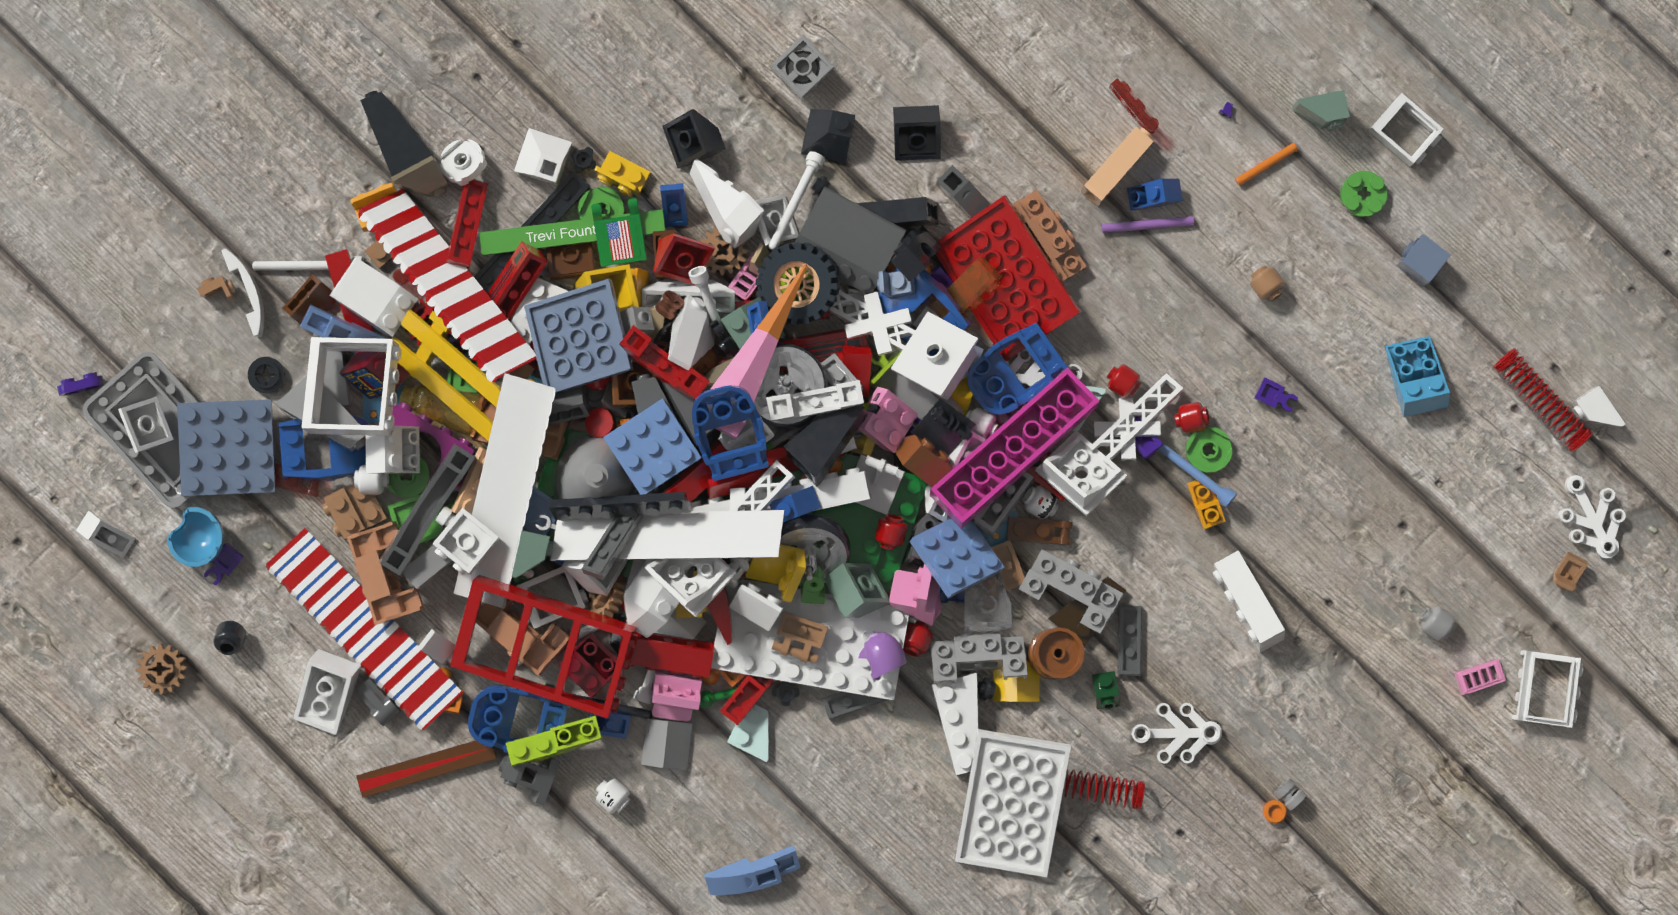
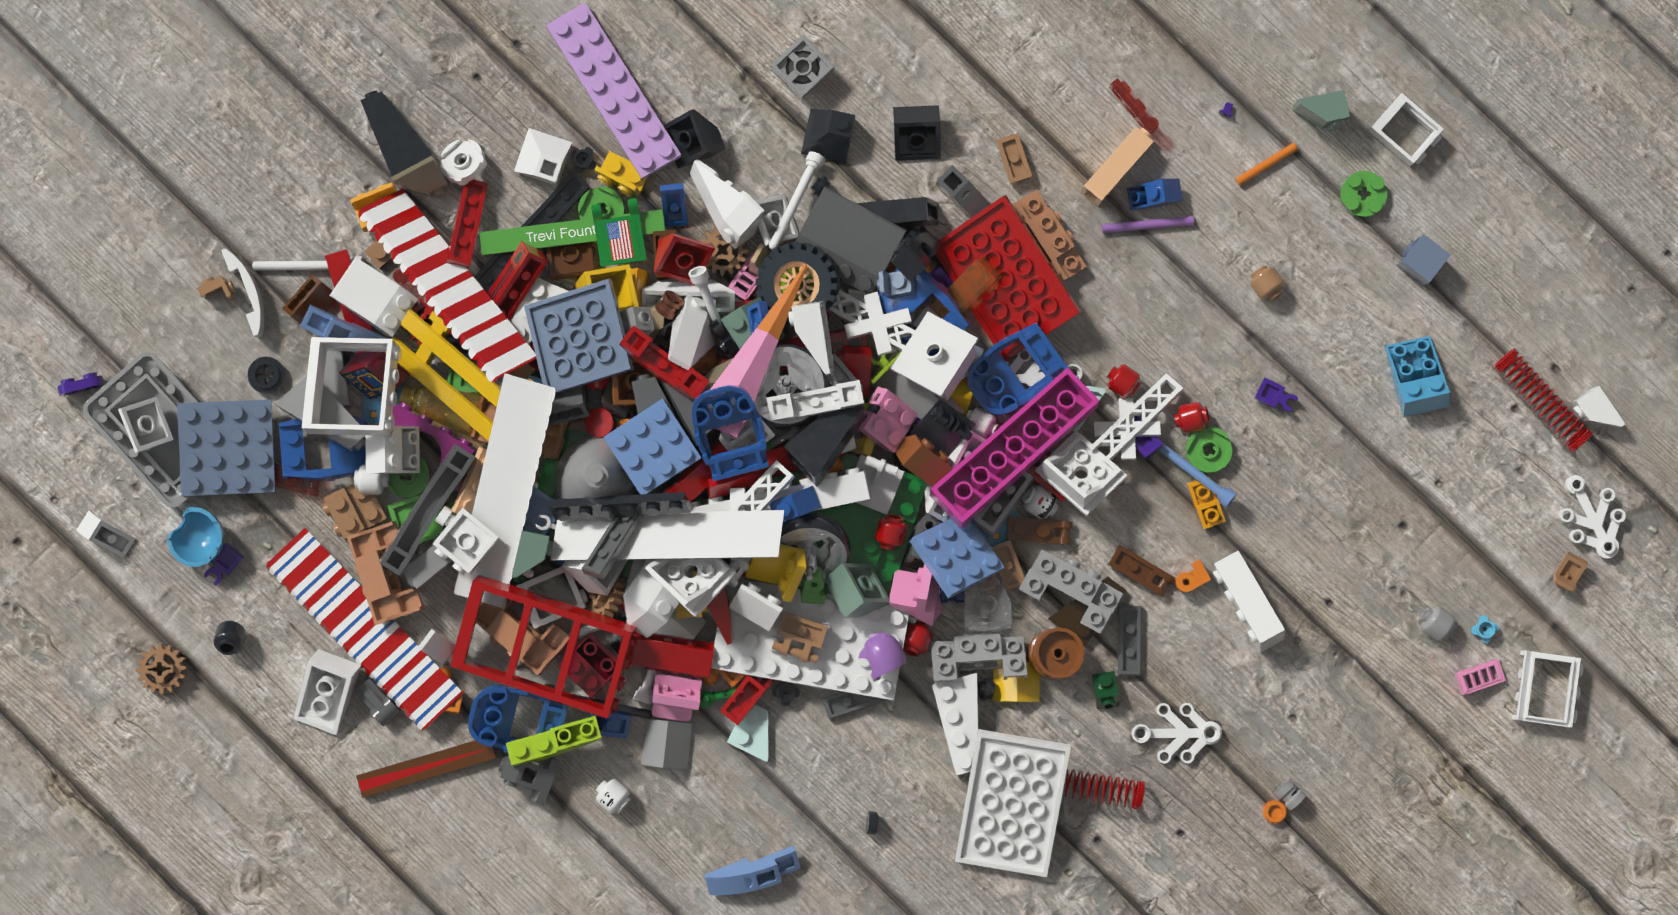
(613, 91): none -> lavender plate
(812, 328): none -> white slope
(871, 823): none -> black tile
(1013, 158): none -> medium nougat plate
(1140, 570): none -> reddish brown plate
(1190, 580): none -> orange leg
(1484, 635): none -> medium azure plate

